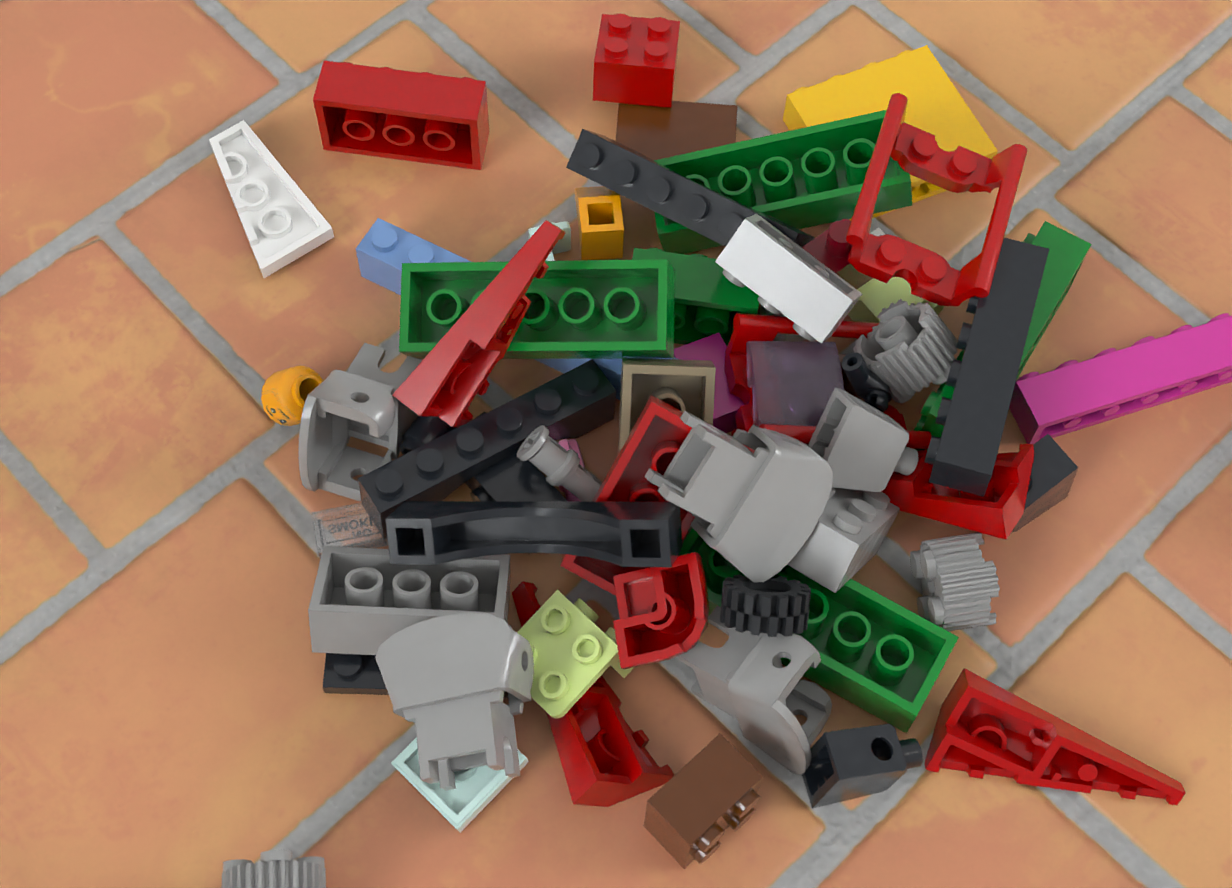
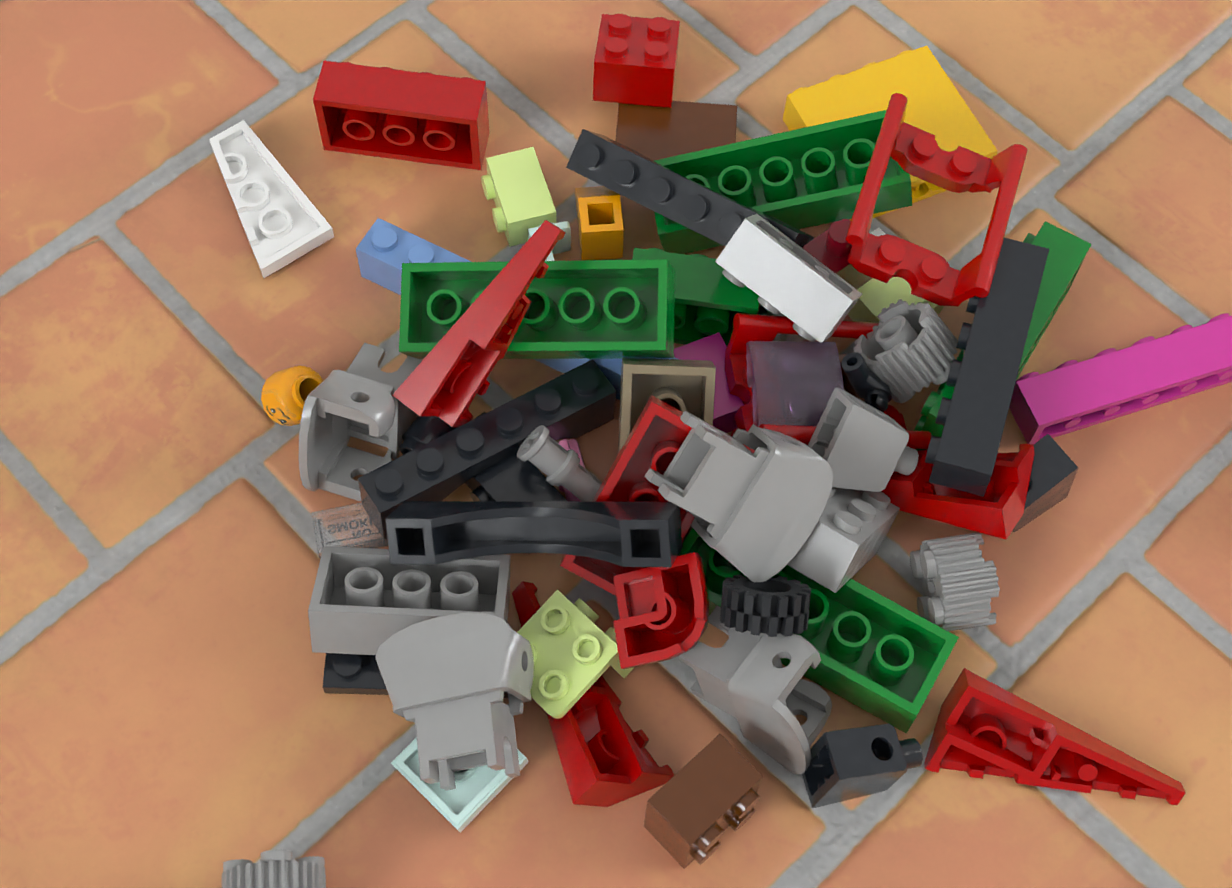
(518, 193): none -> yellowish green brick

